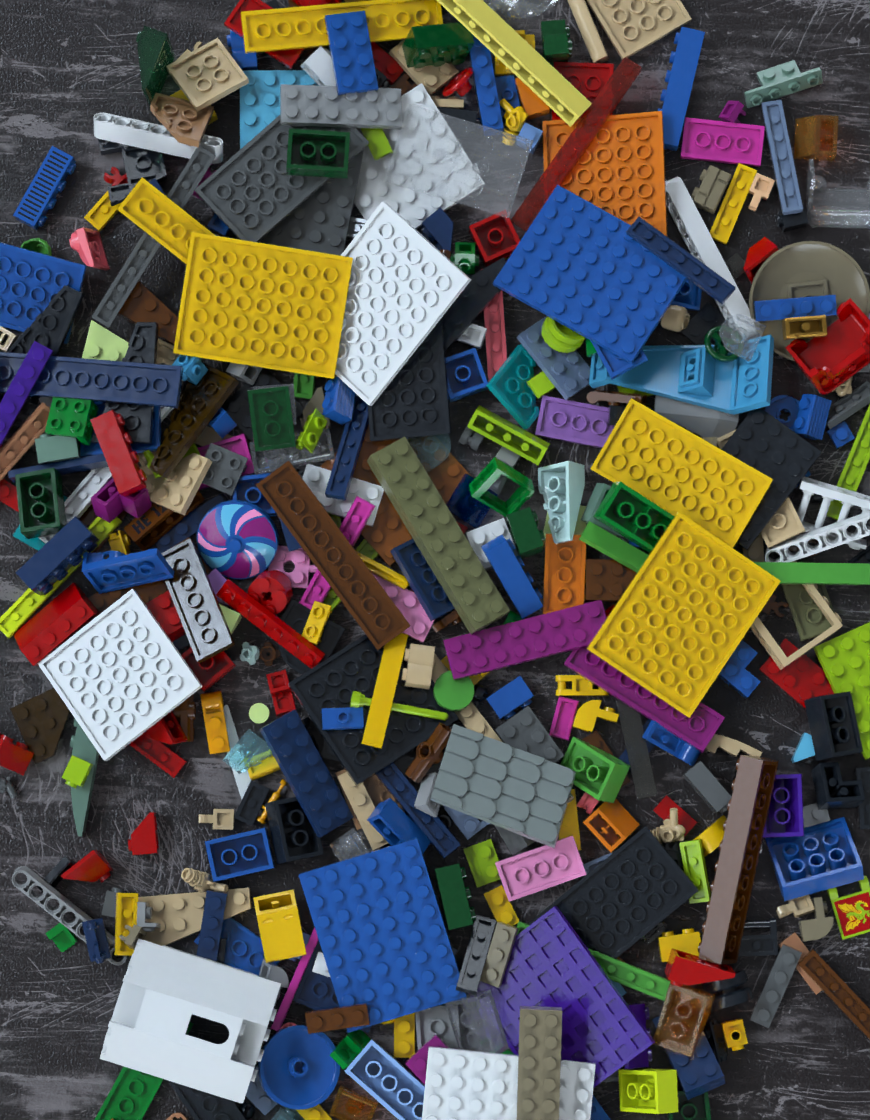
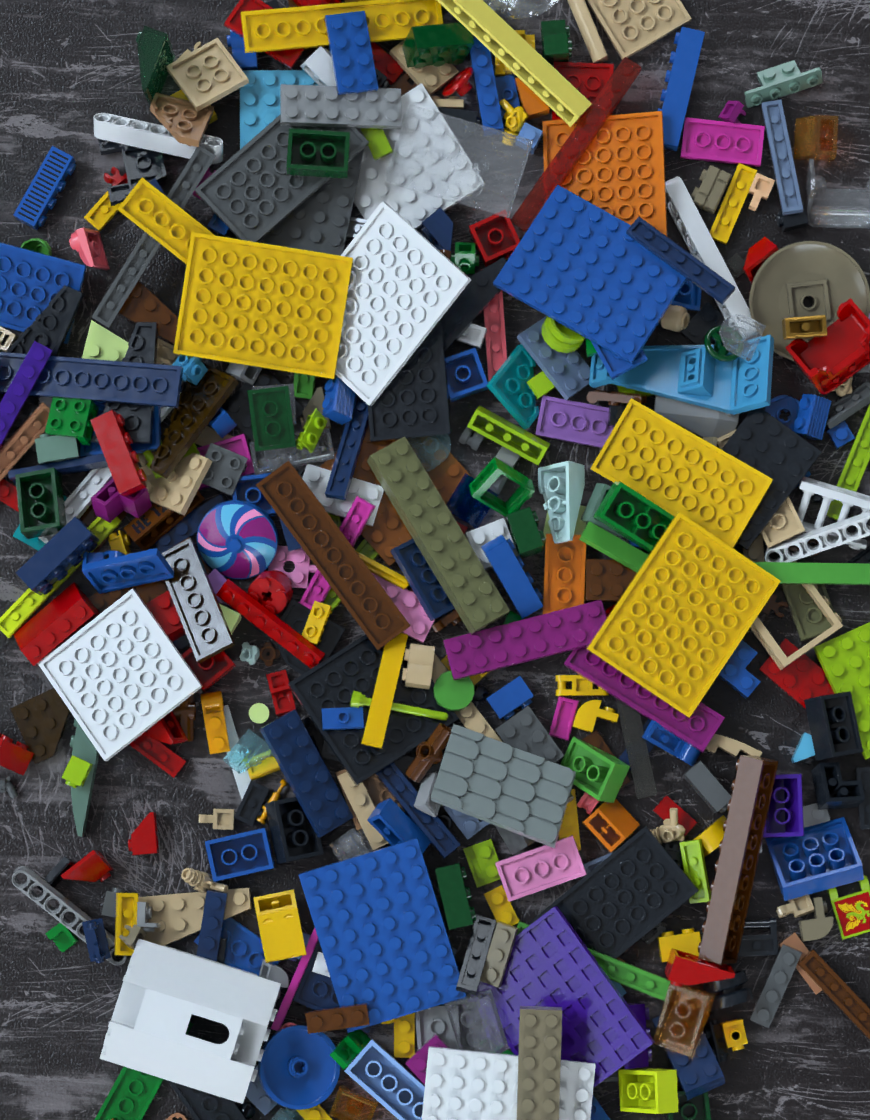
(795, 307): blue plate -> none

